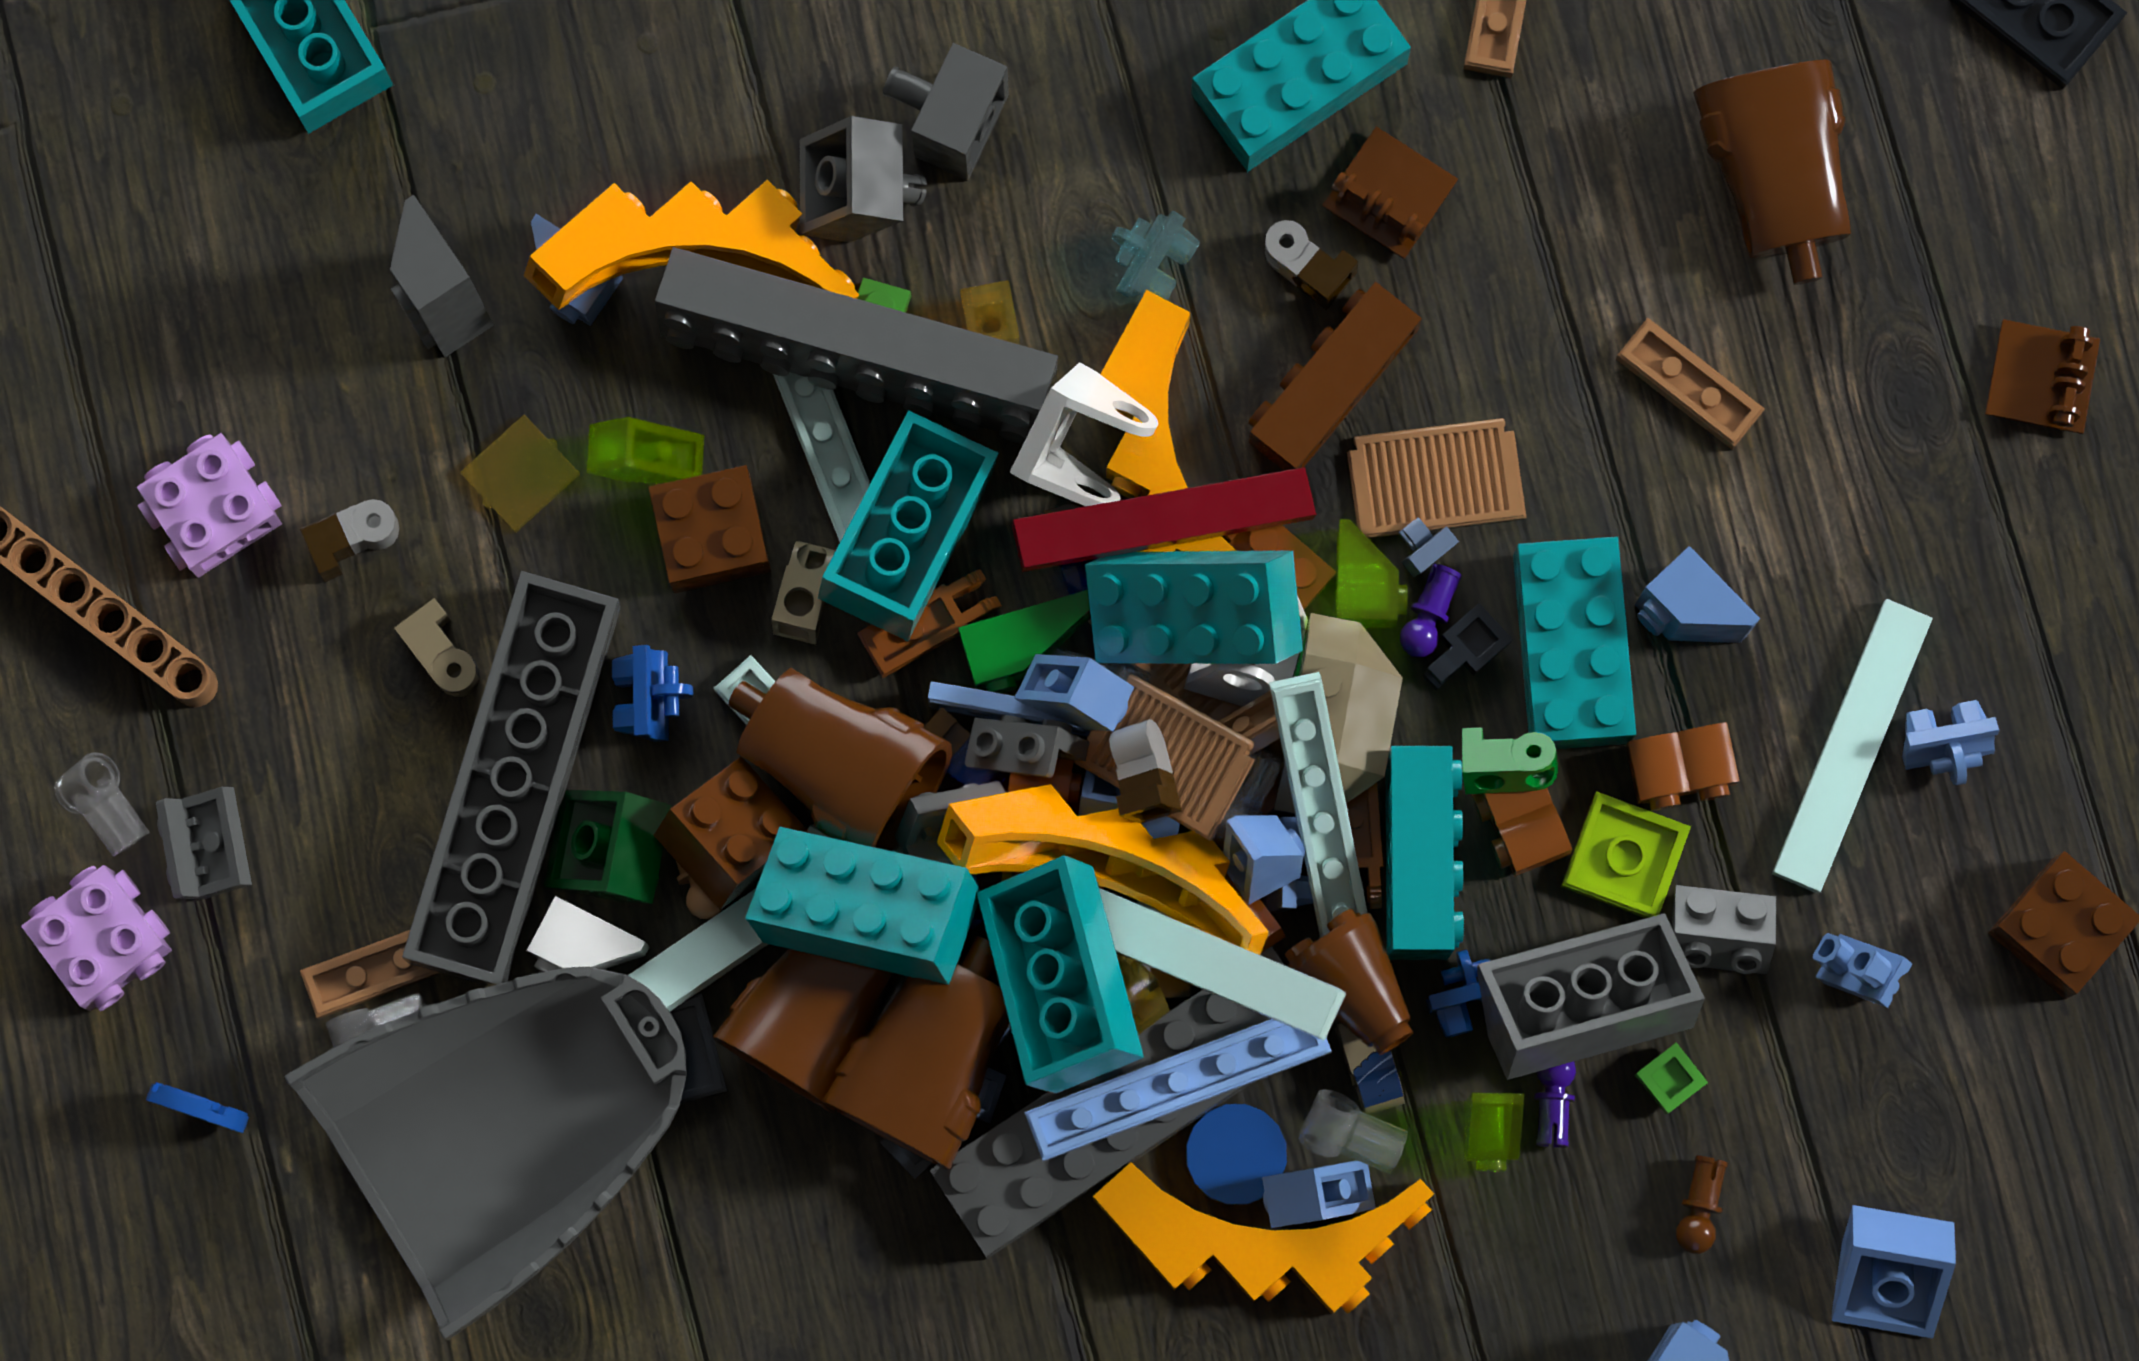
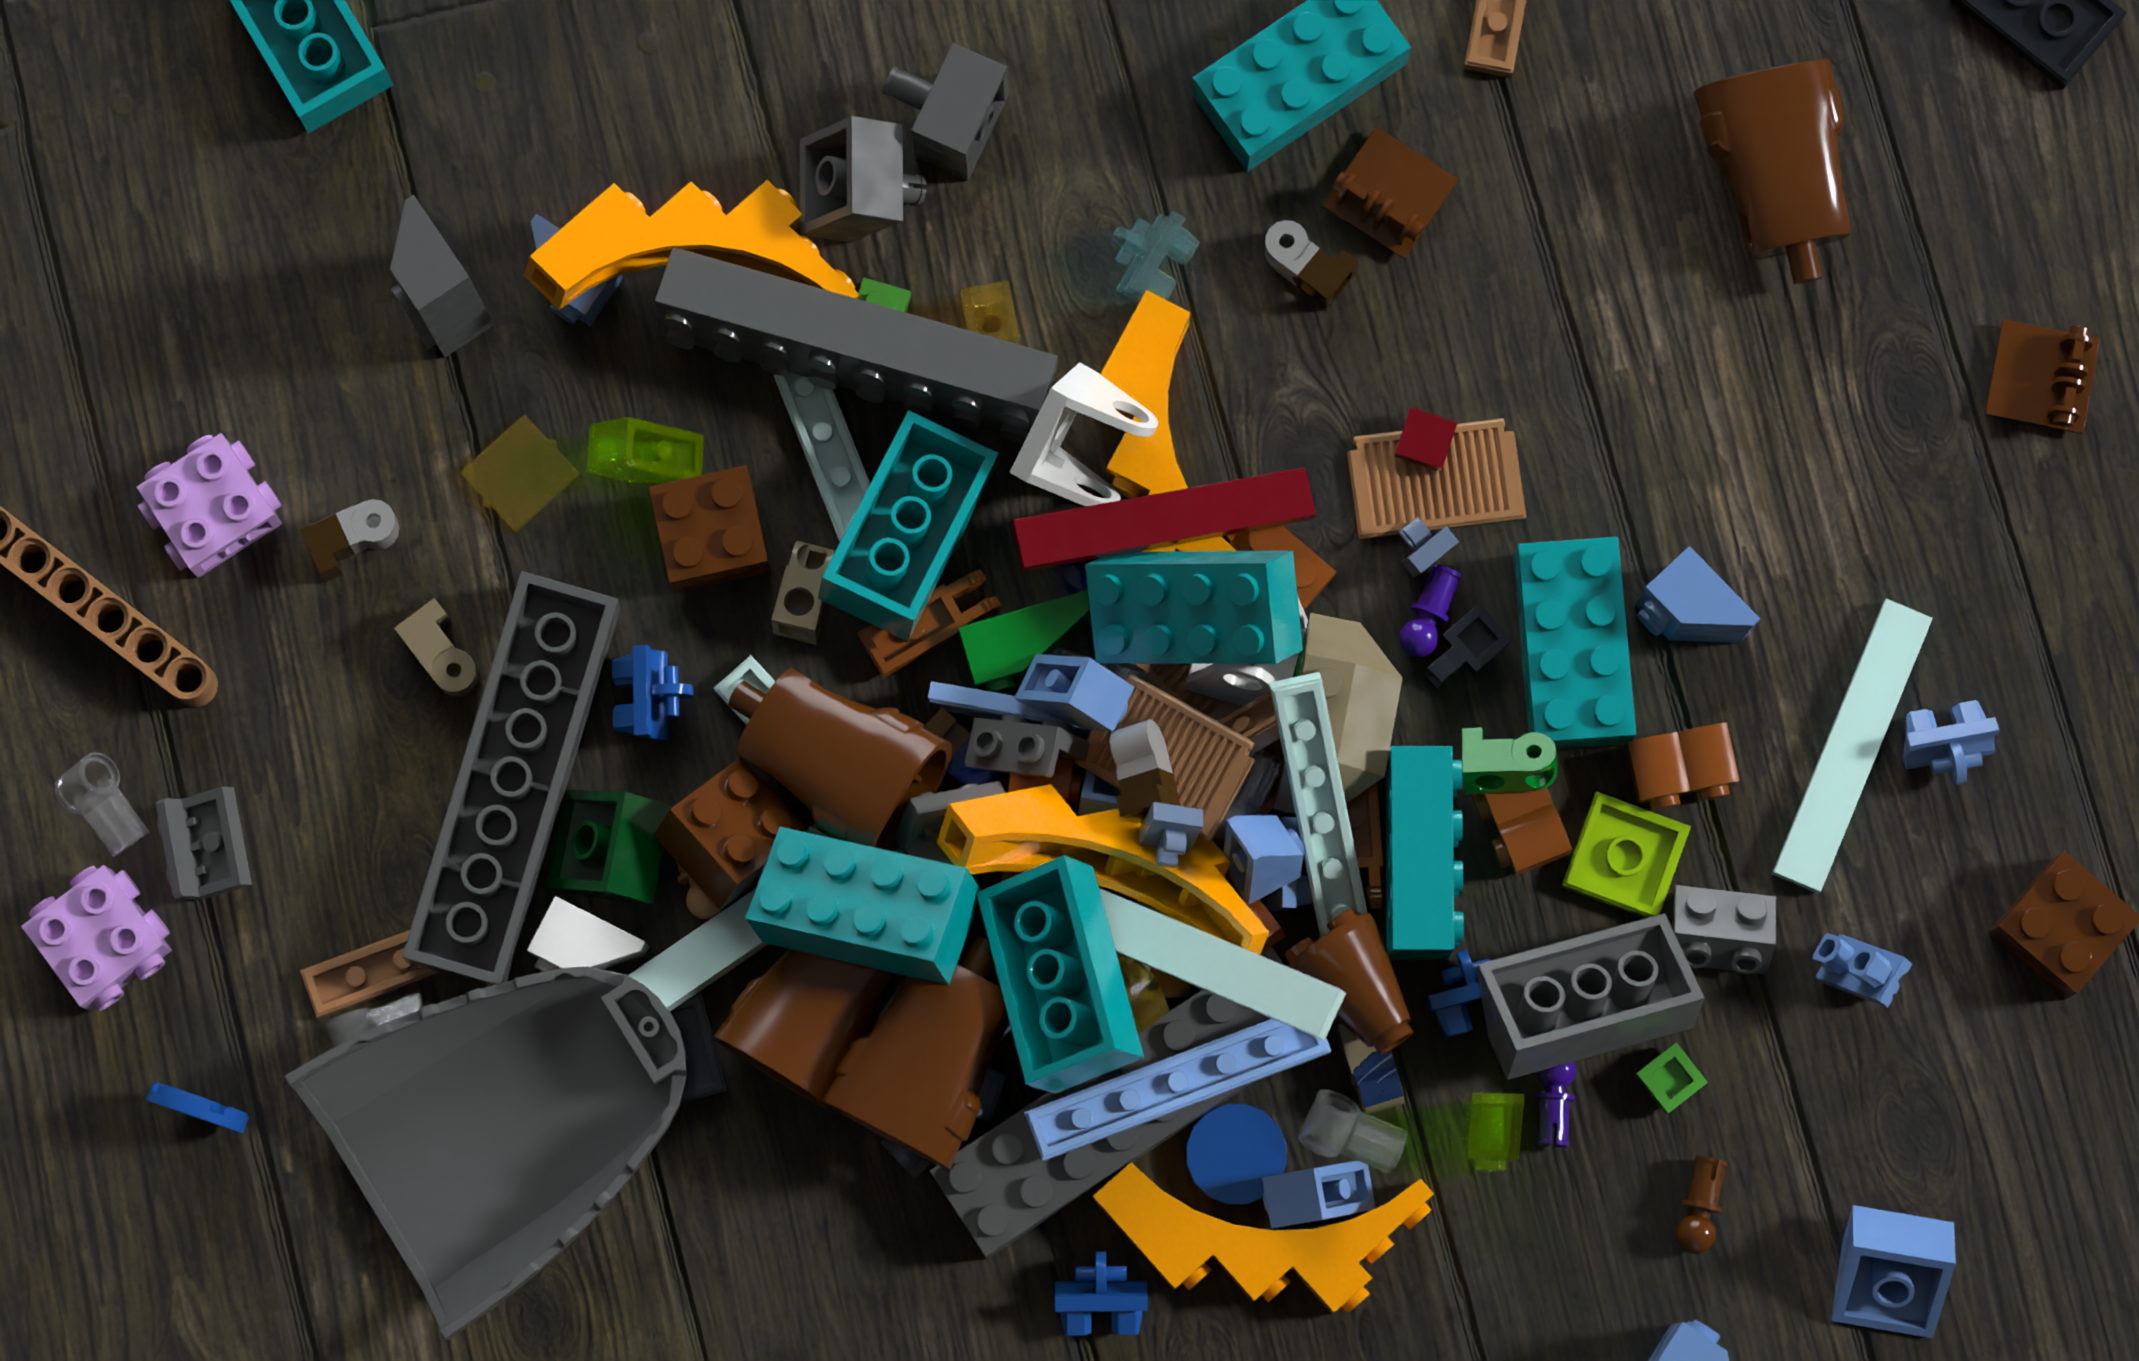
(1101, 1290): none -> blue hips
(1170, 831): none -> sand blue tile
(1334, 379): reddish brown brick -> none
(1366, 581): clear neon green slope -> none
(1425, 439): none -> dark red tile
(1690, 383): medium nougat tile -> none

